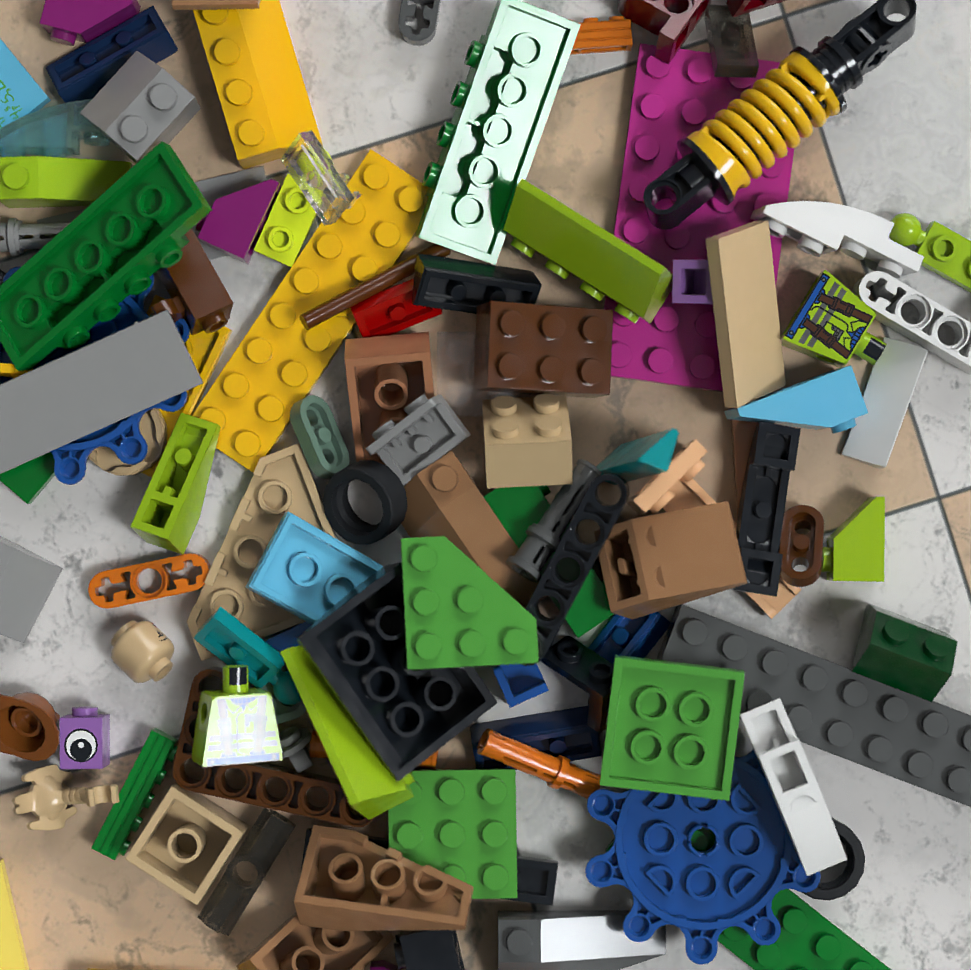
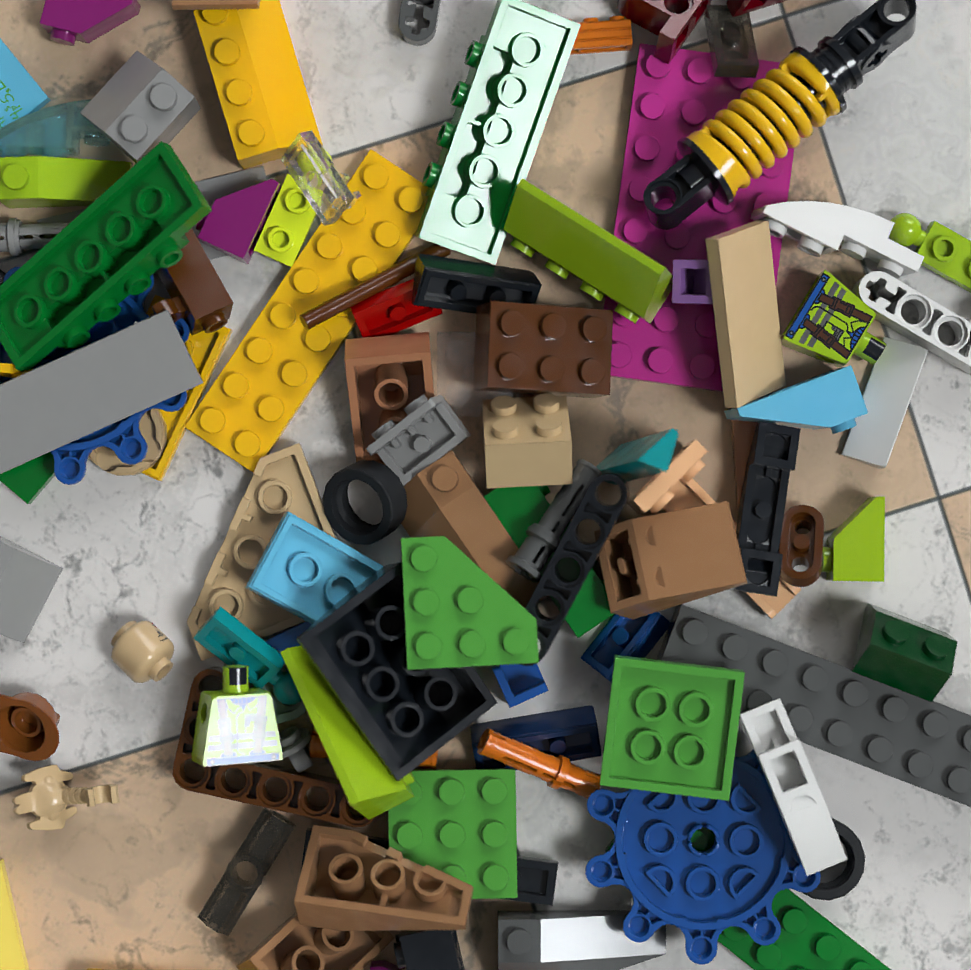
(84, 739): medium lavender brick -> none
(91, 66): dark blue slope -> none
(122, 597): orange beam -> none
(136, 794): green piece -> none
(178, 485): lime slope -> none
(187, 843): tan brick -> none
(319, 436): sand green plate -> none
(587, 672): black bracket -> none

